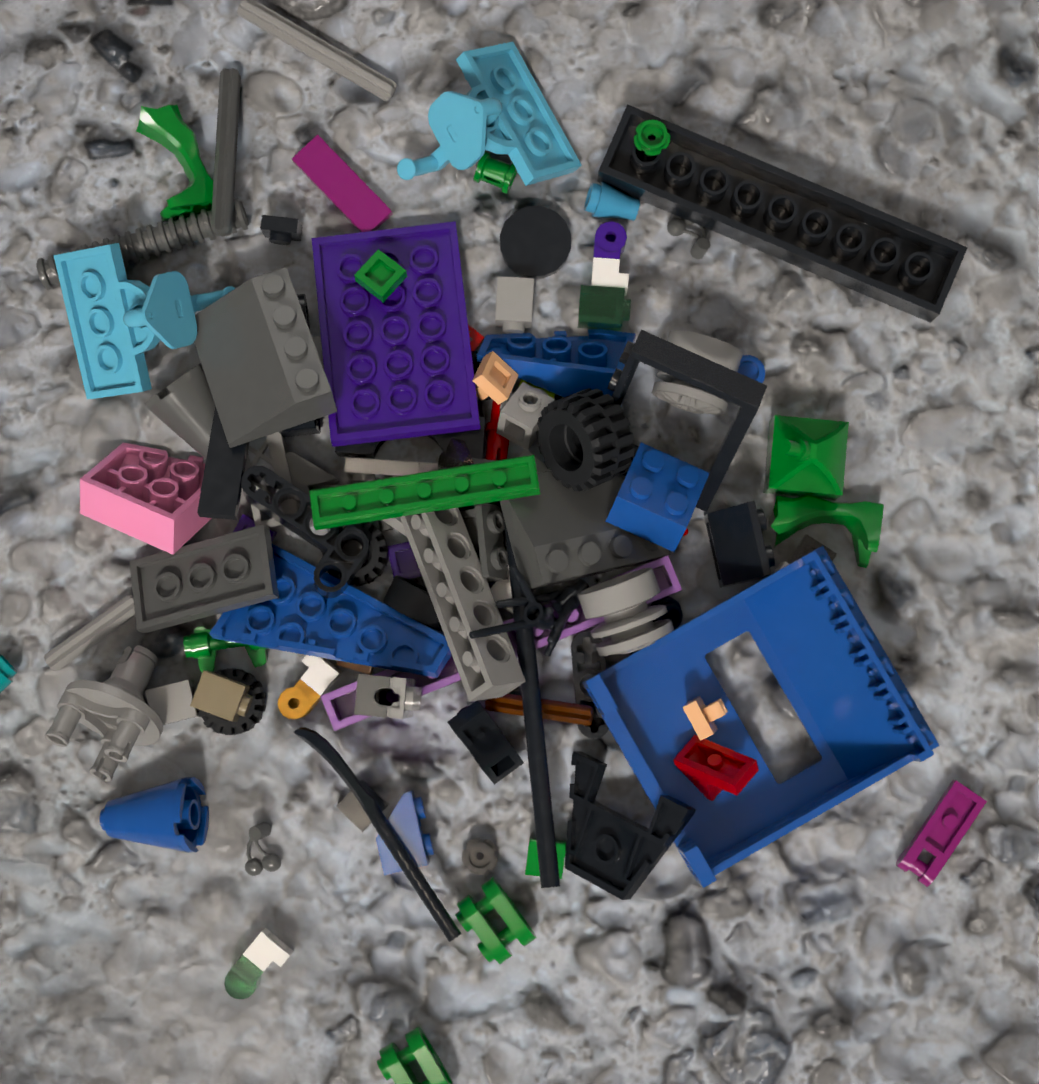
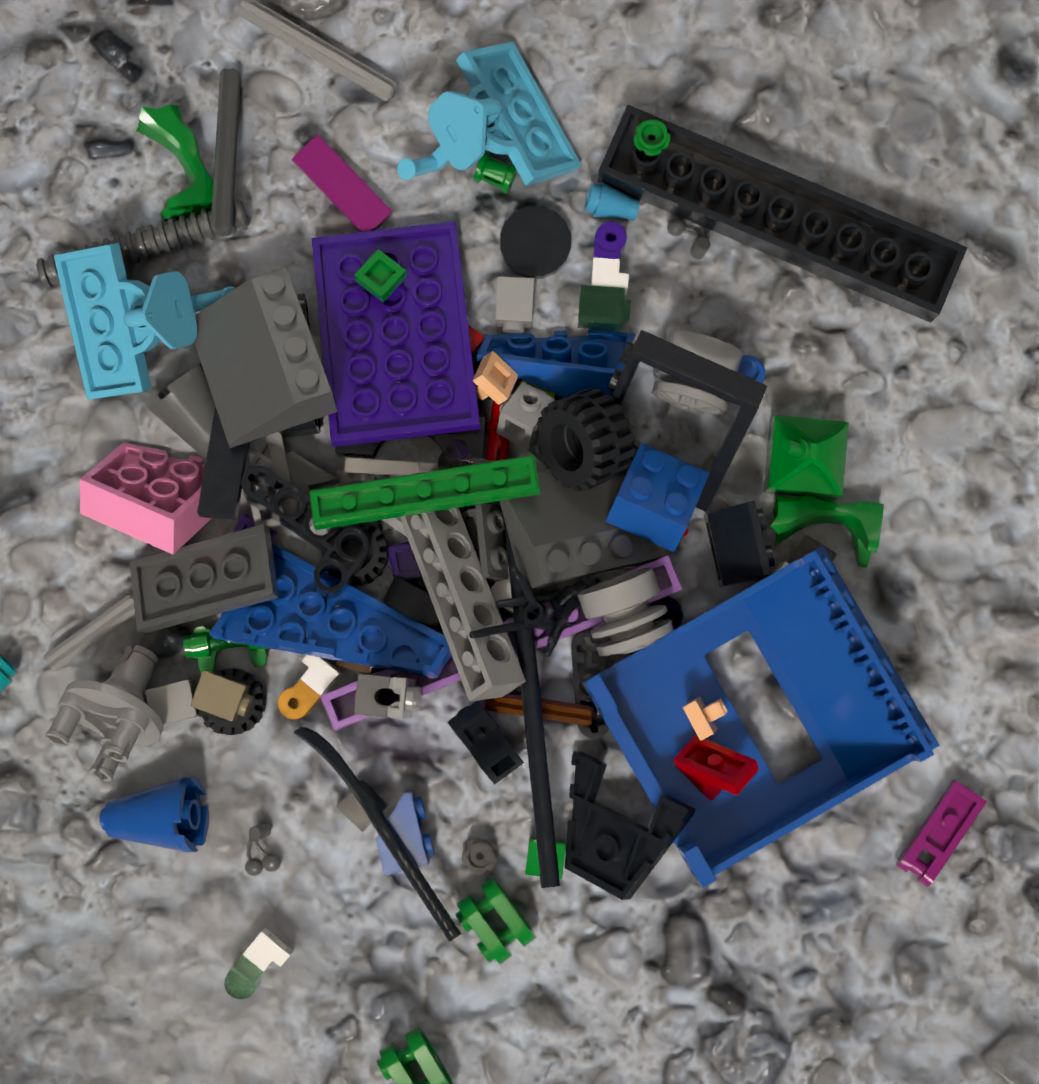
(281, 229): black plate -> none

